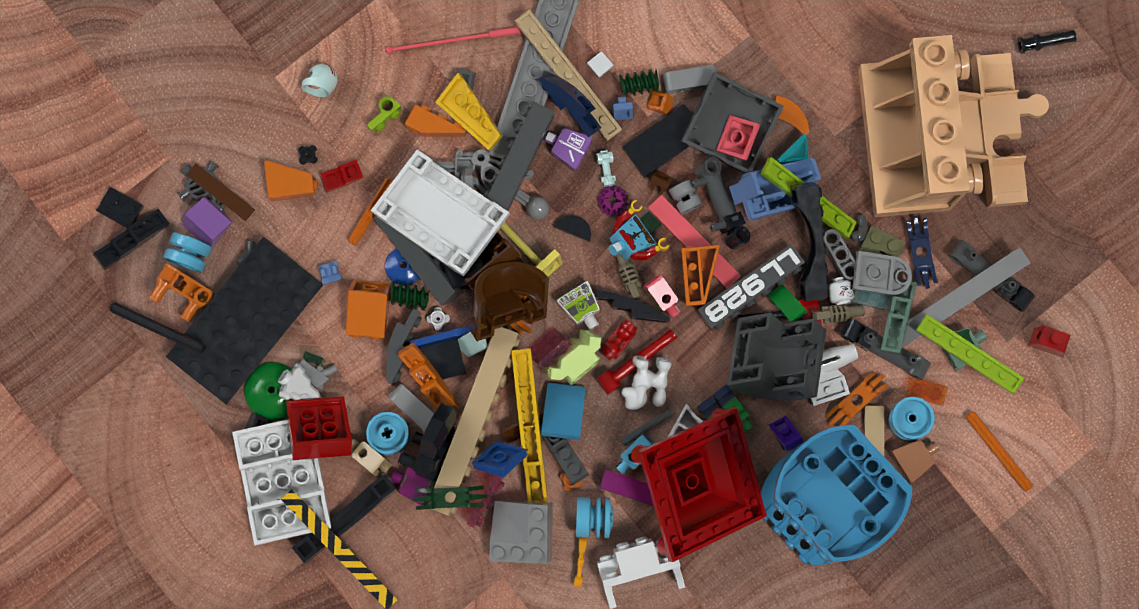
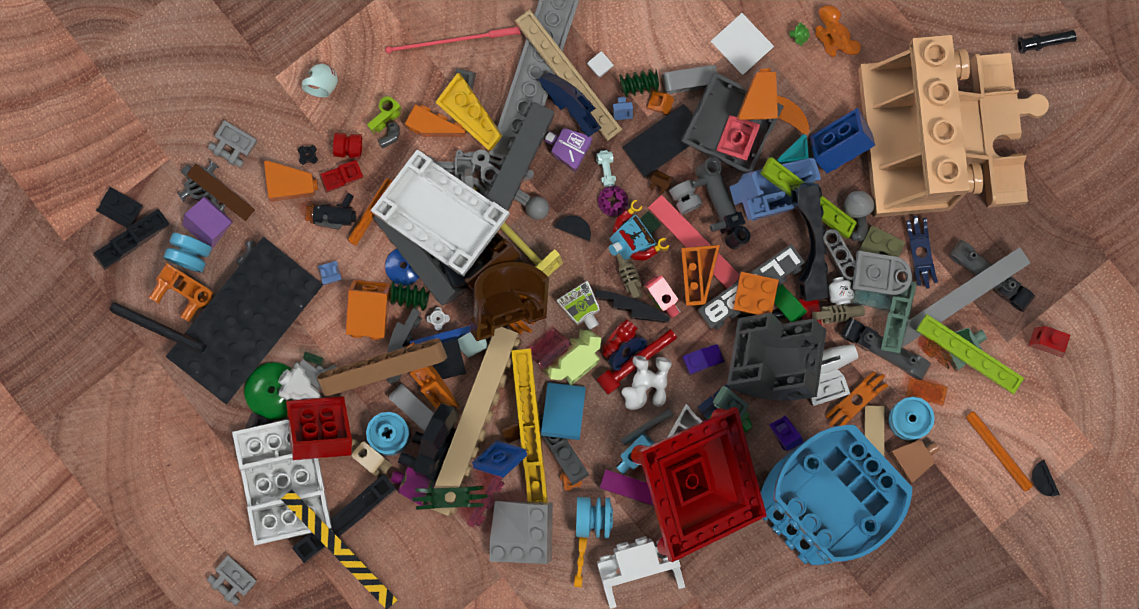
(234, 138): none -> light grey plate
(236, 576): none -> light grey plate
(332, 216): none -> black piece
(347, 145): none -> red wheel
(382, 367): none -> medium nougat beam
(392, 135): none -> dark grey arm
(635, 344): none -> dark blue piece
(702, 359): none -> dark purple slope
(727, 399): none -> sand green slope
(742, 43): none -> white sticker
(755, 294): none -> orange plate
(761, 97): none -> orange slope
(800, 34): none -> bright green plant
(836, 35): none -> orange animal
(842, 141): none -> blue slope
(858, 204): none -> light grey piece
(932, 349): none -> clear orange plate
(1043, 480): none -> black tile

